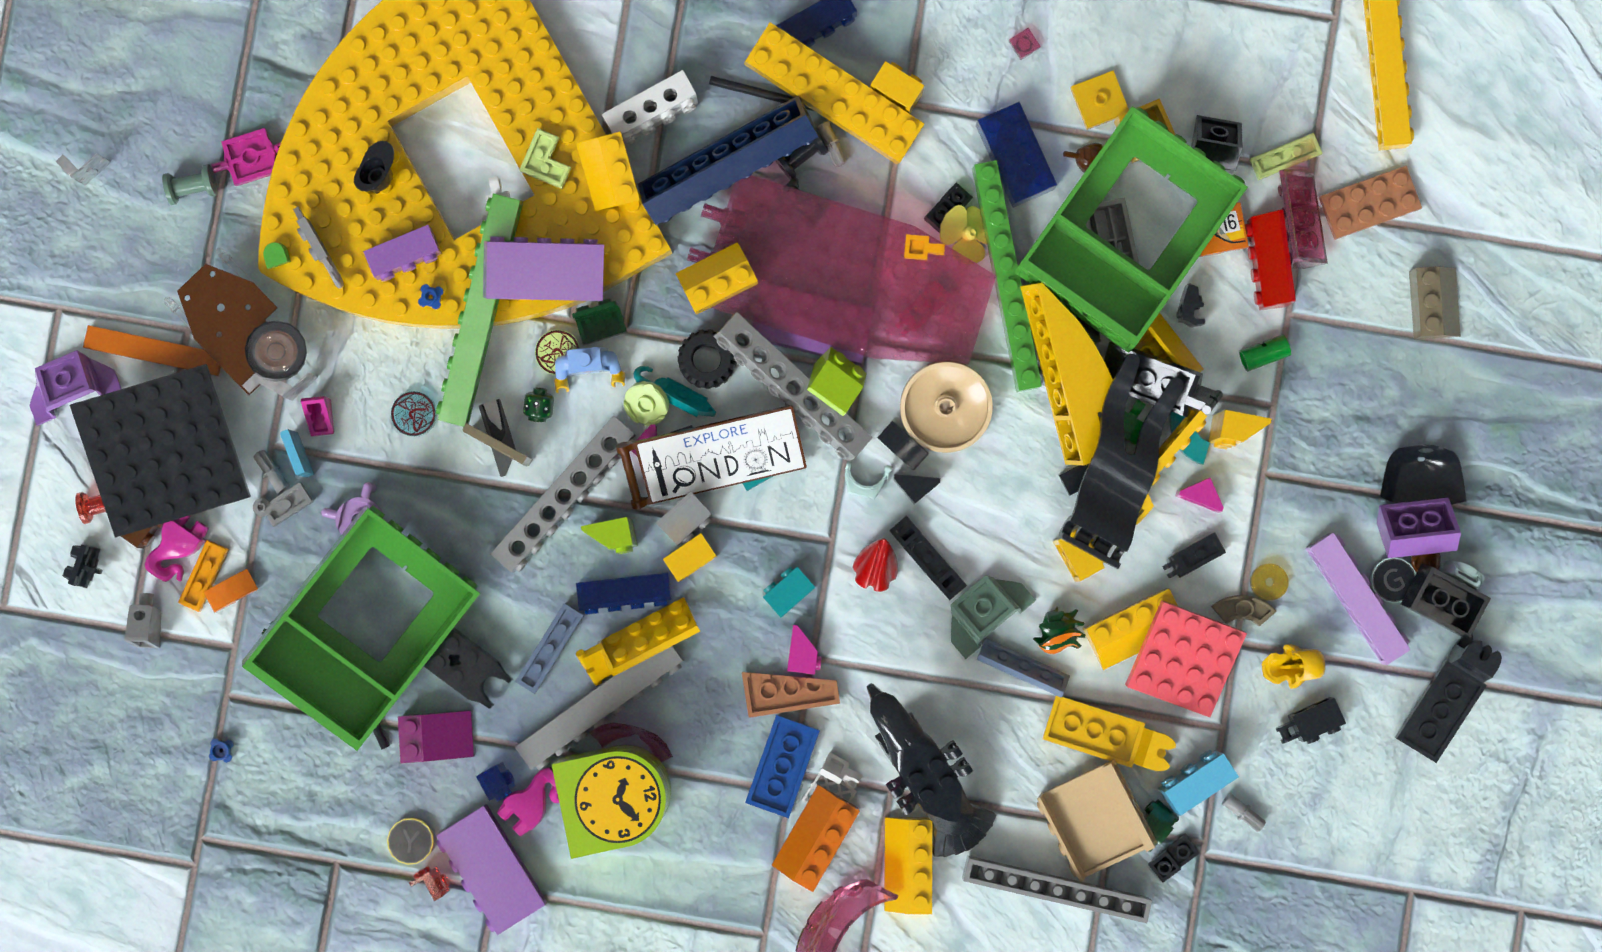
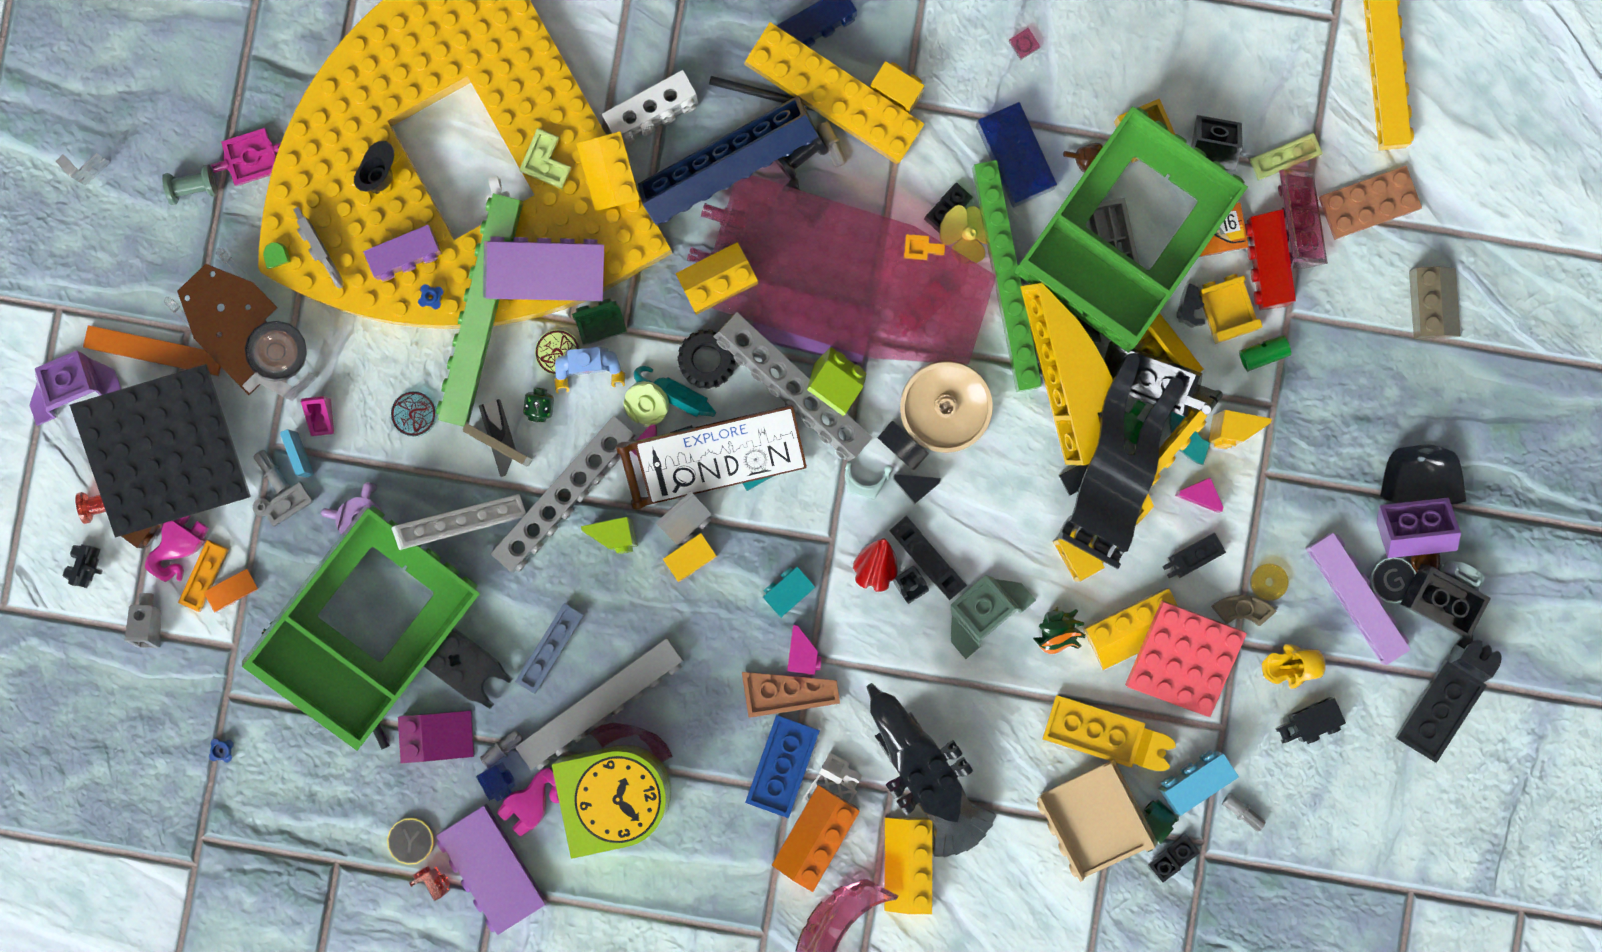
(458, 521): none -> white tile
(501, 749): none -> light grey axle
(623, 592): clear blue brick -> none
(639, 641): yellow hinge -> none
(911, 584): none -> black hand
(1023, 667): sand blue plate -> none
(1057, 889): light grey brick -> none
(1099, 99): yellow plate -> none
(1228, 309): none -> yellow panel

